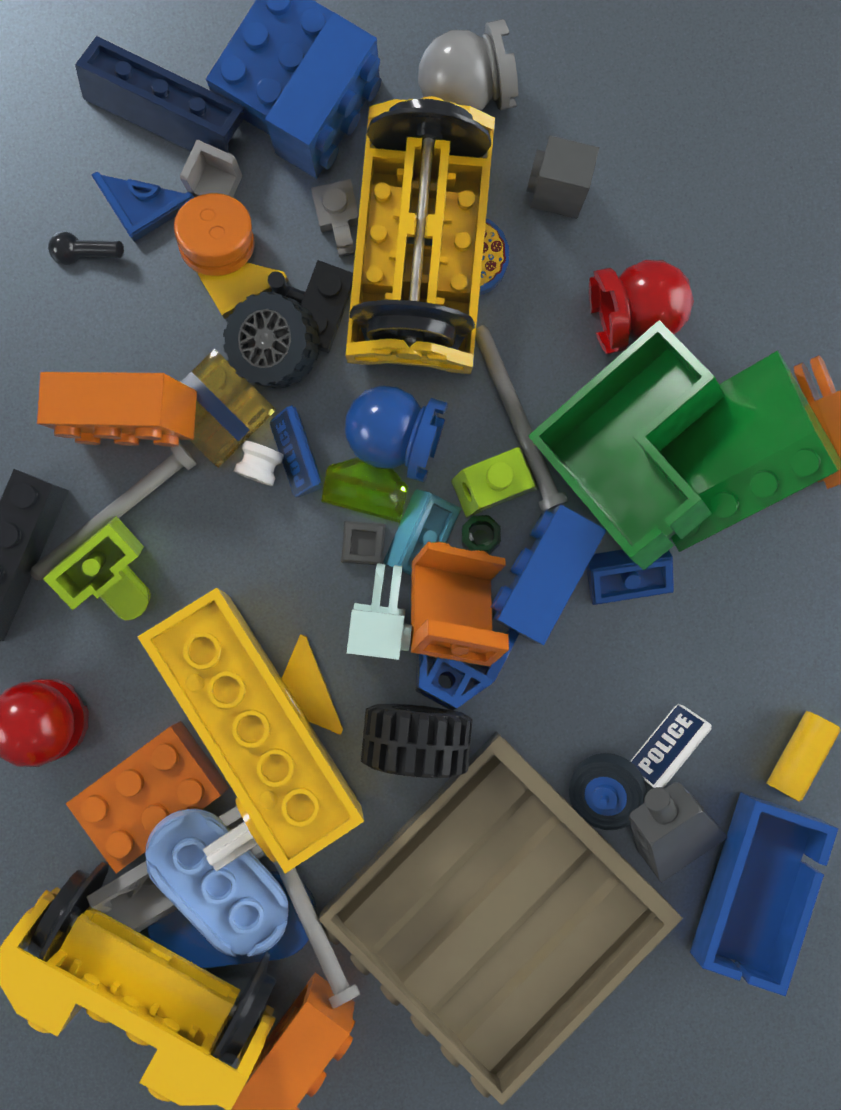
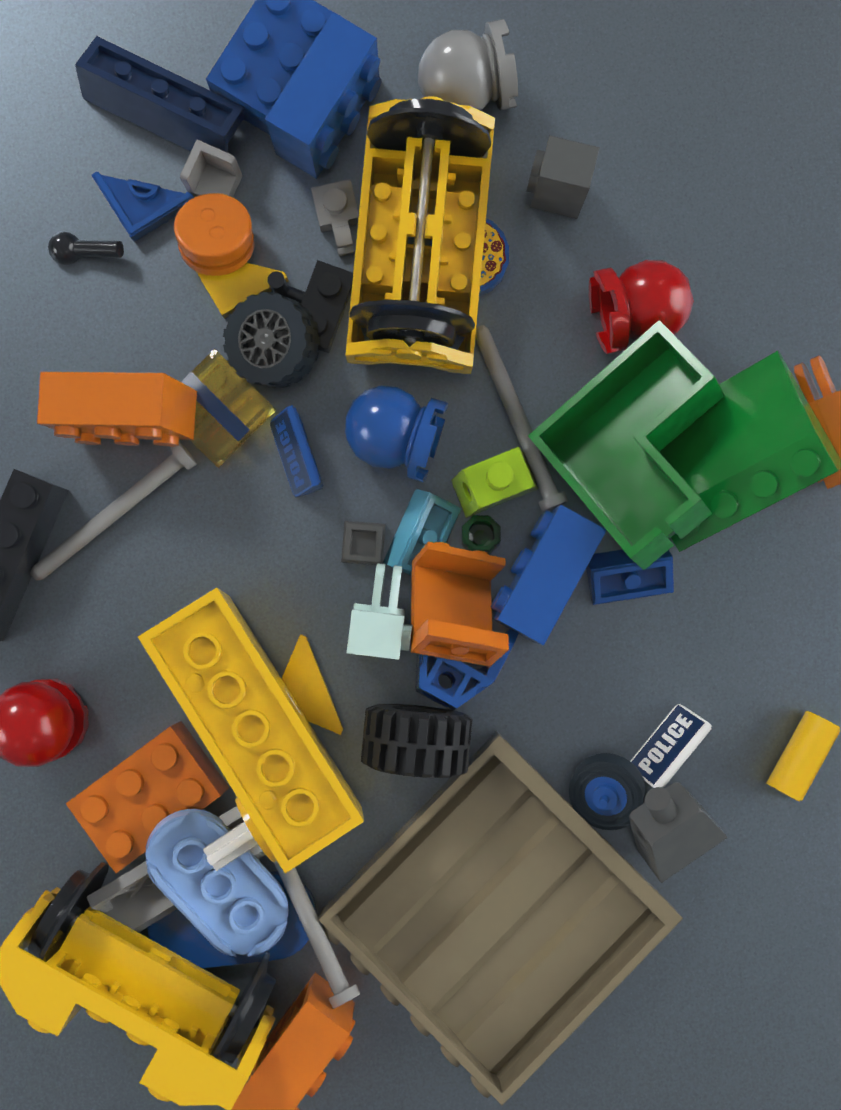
(103, 570): lime brick -> none
(258, 463): white wheel -> none
(365, 489): clear neon green slope -> none
(762, 894): blue piece -> none

